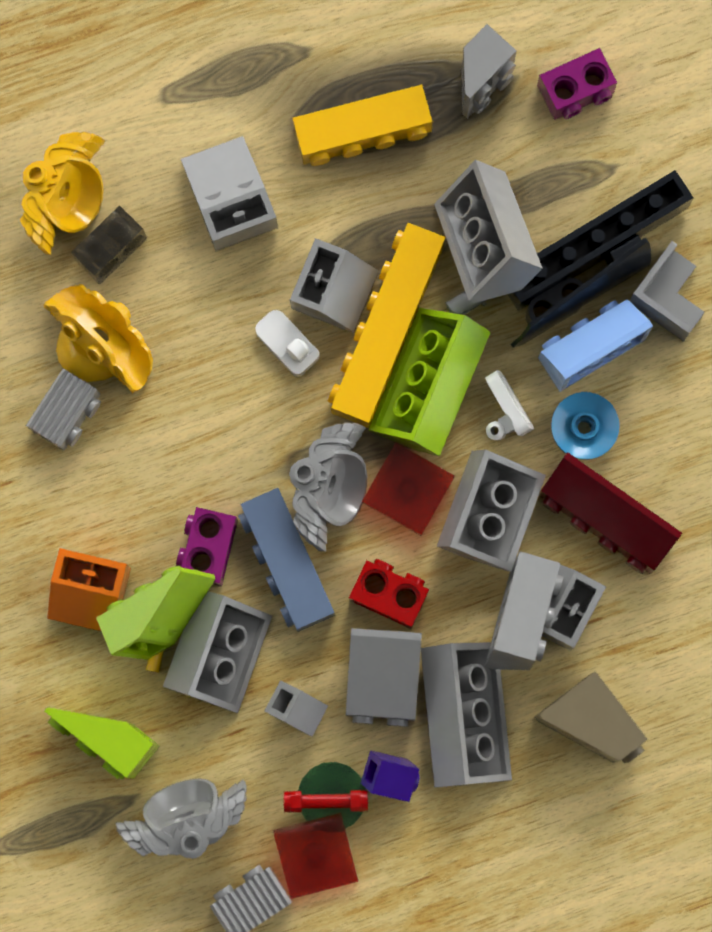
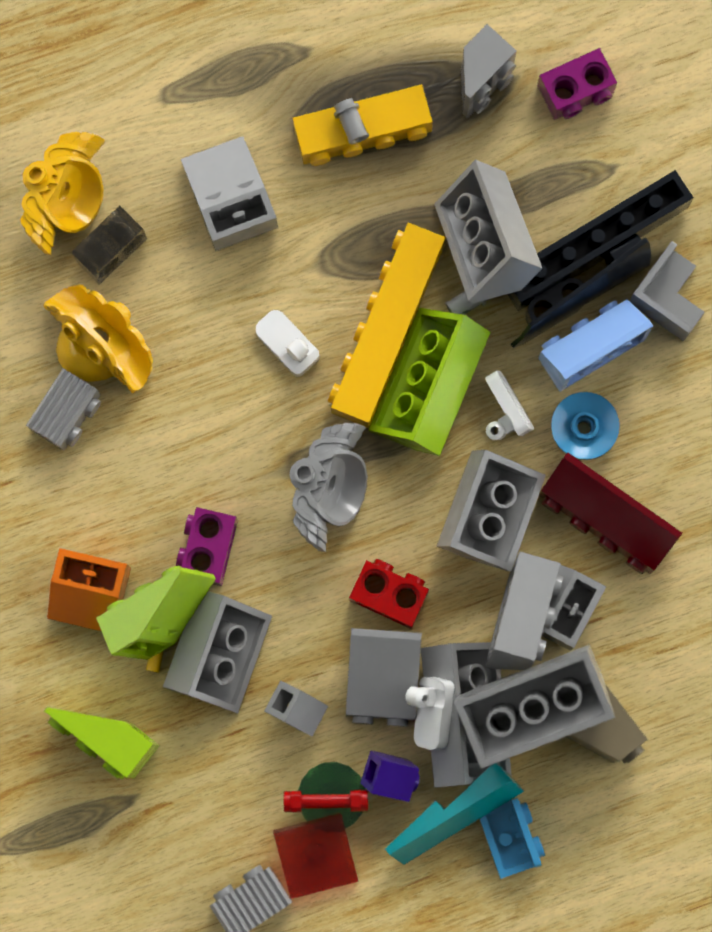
(184, 818): light grey piece -> none
(287, 559): sand blue brick -> none
(333, 286): light grey slope -> none
(351, 121): none -> light grey pin
(408, 489): clear red plate -> none
(433, 711): none -> white piece
(438, 823): none -> teal slope
(511, 839): none -> dark azure bracket
(535, 706): none -> light grey slope

